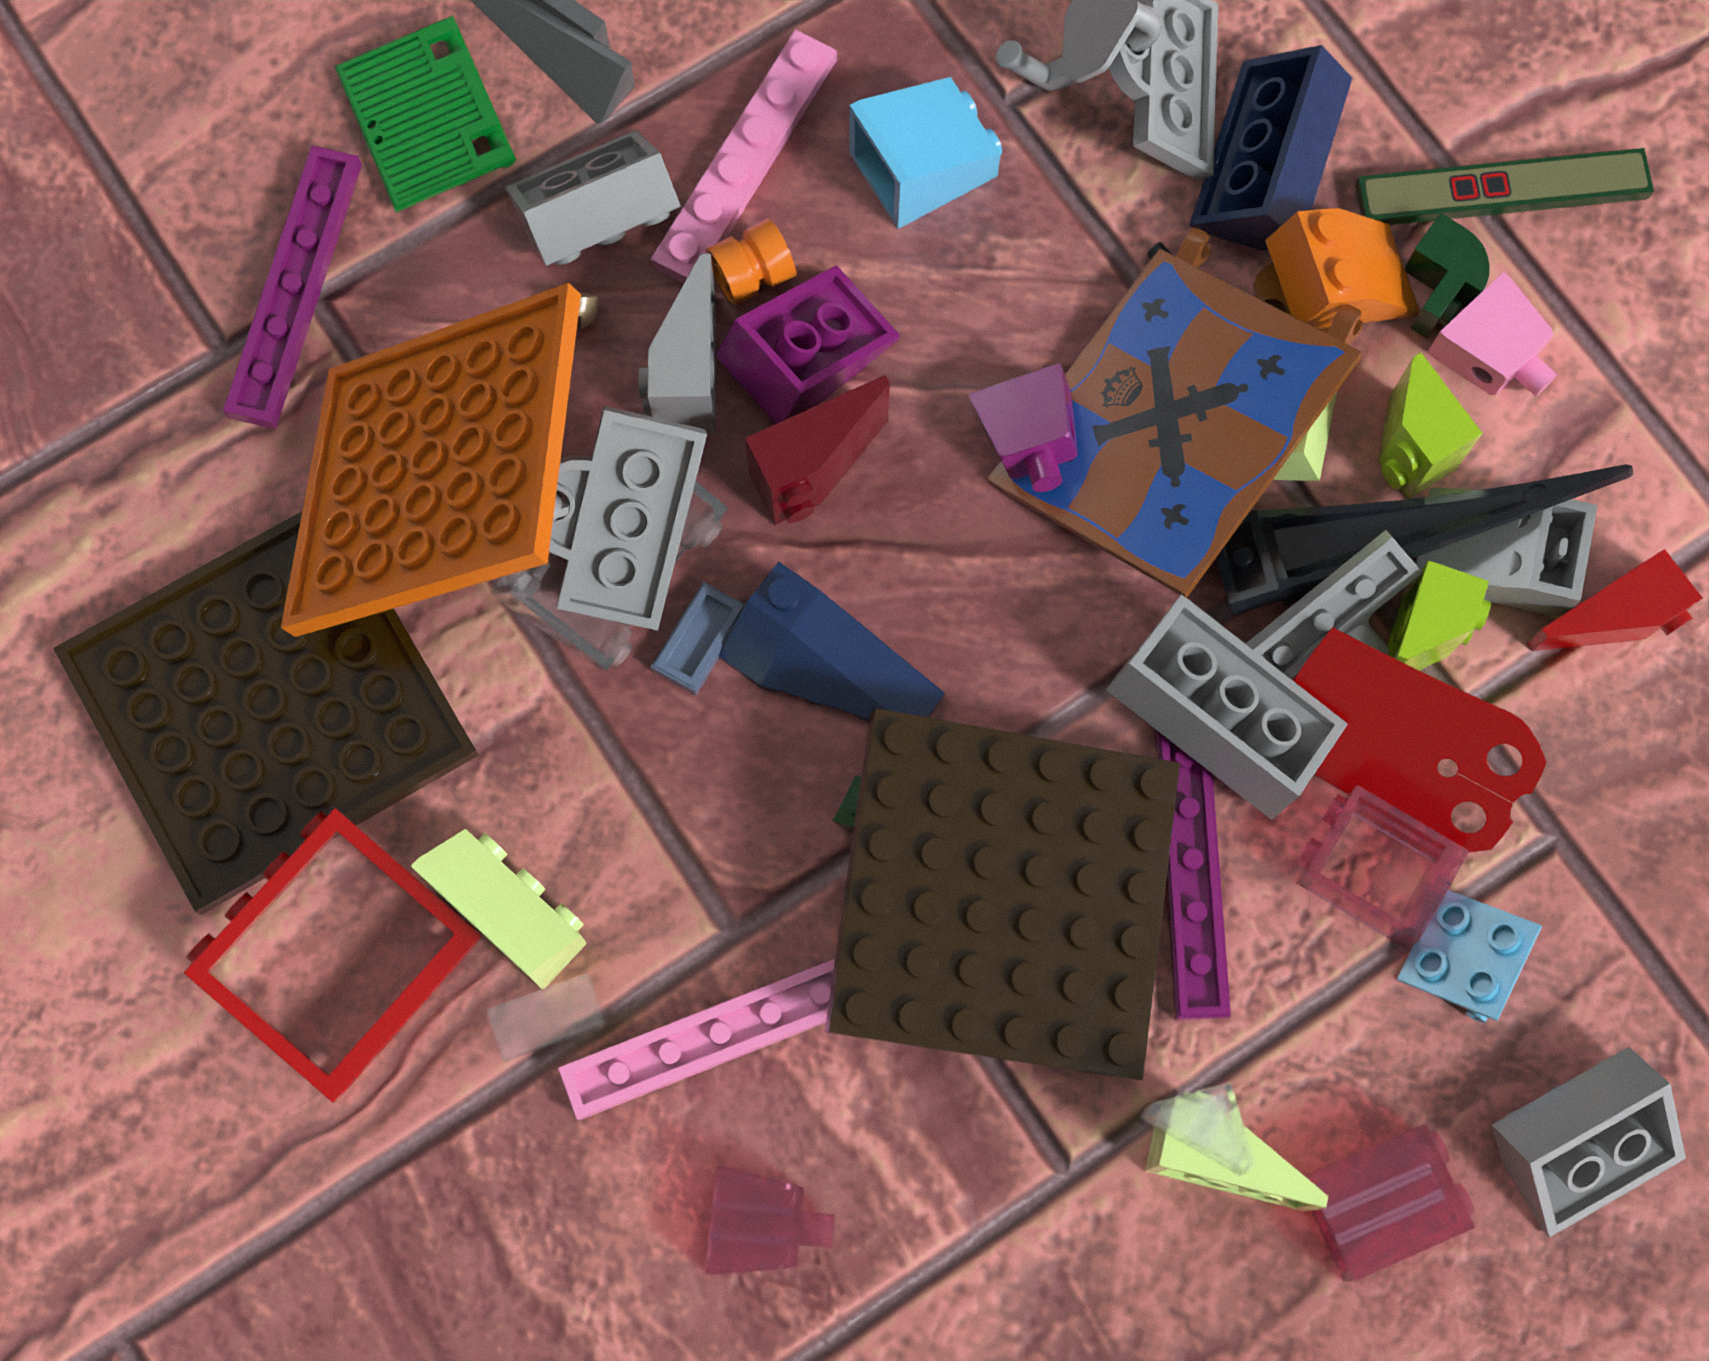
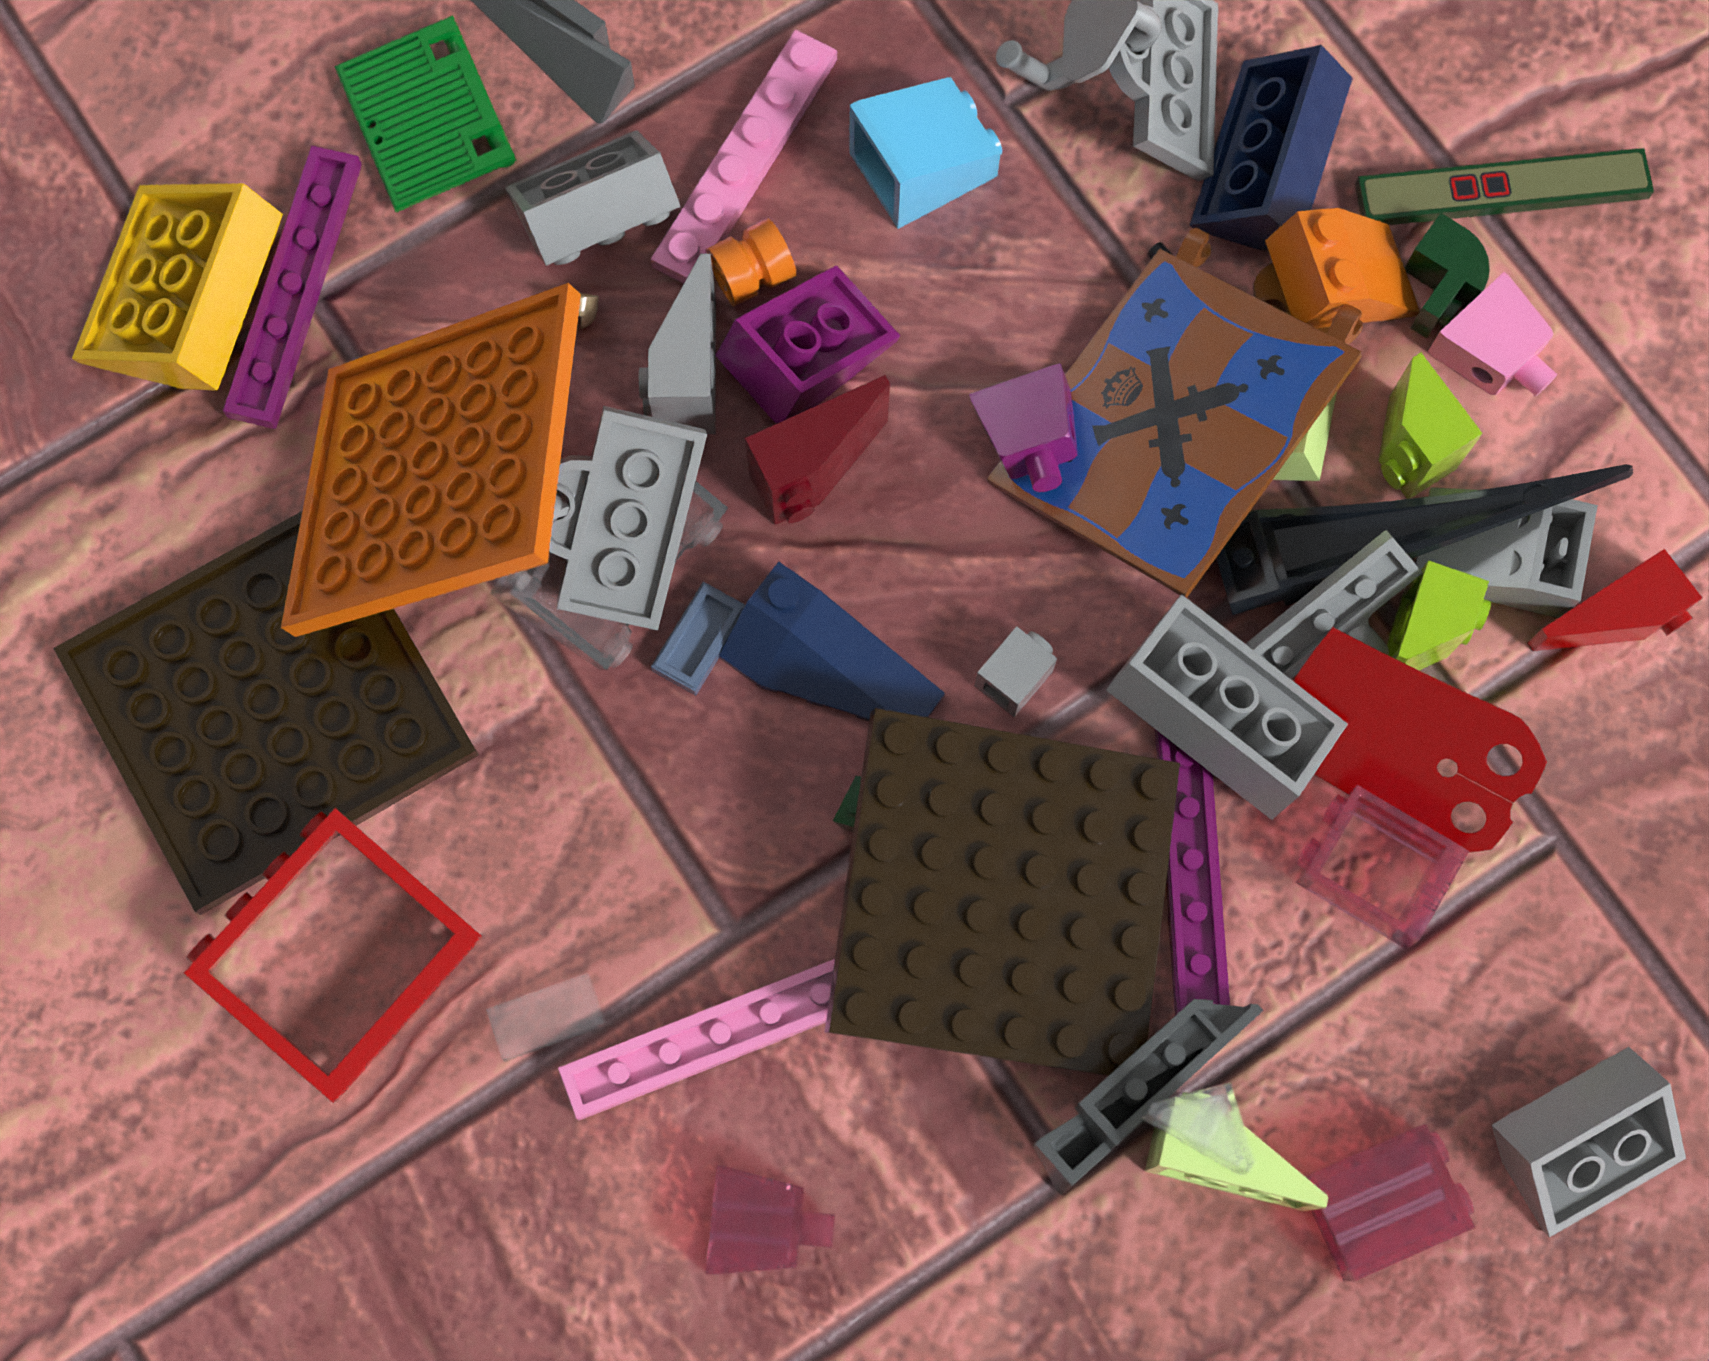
(179, 284): none -> yellow slope
(503, 905): yellowish green slope -> none
(1016, 670): none -> light grey brick
(1143, 1079): none -> dark grey wedge
(1470, 955): medium azure hinge -> none

